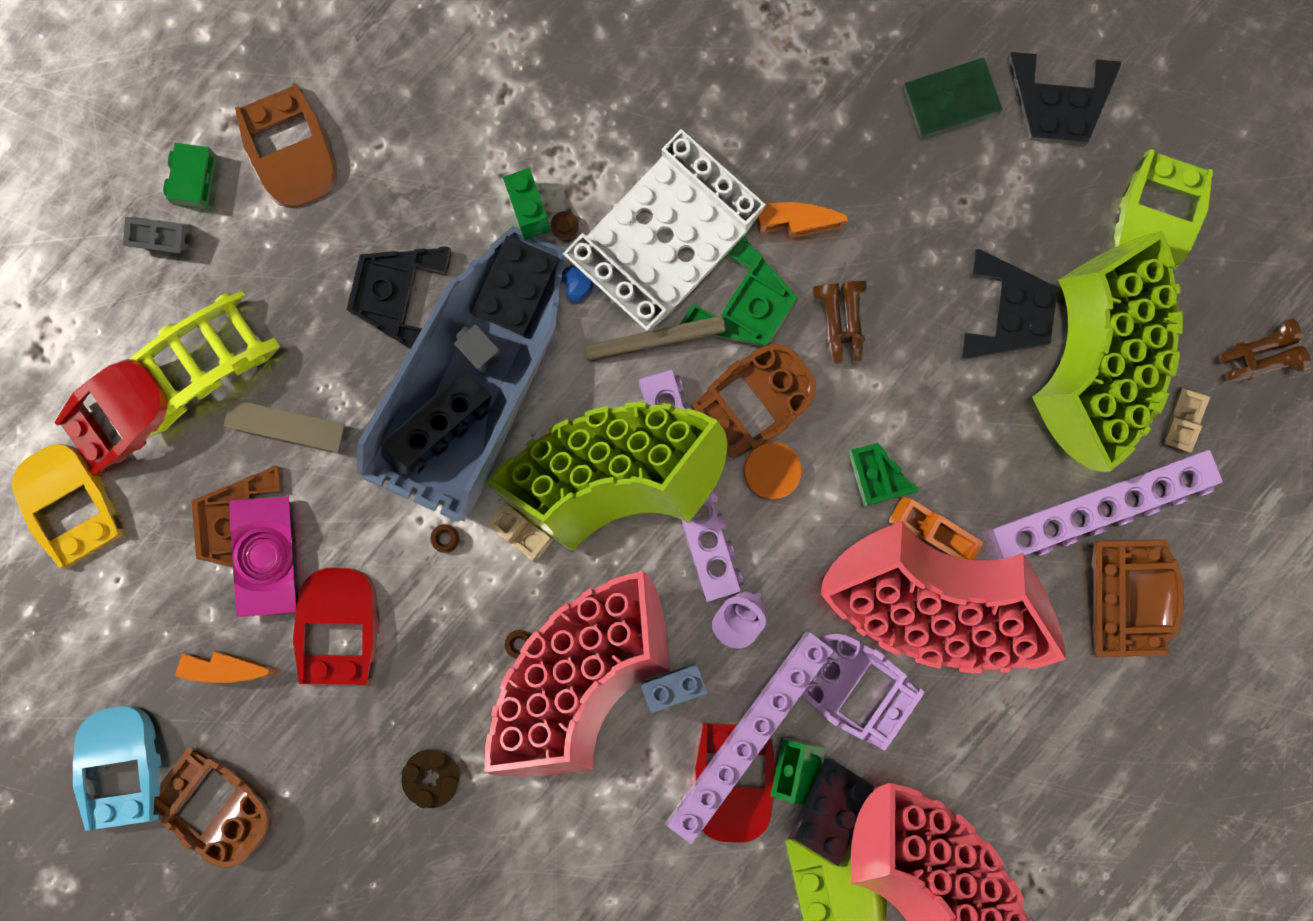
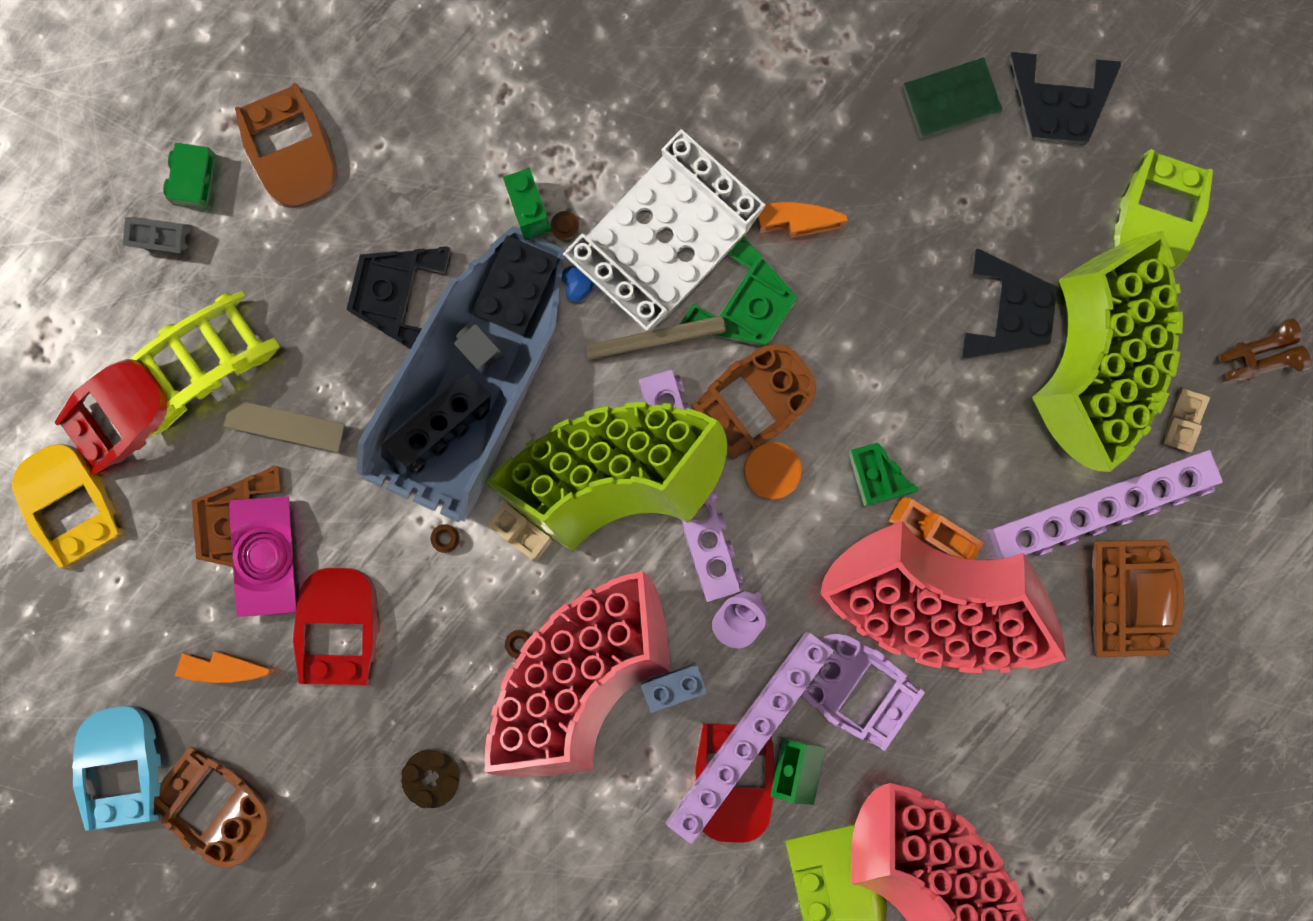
(830, 296): reddish brown piece -> none
(830, 812): black plate -> none

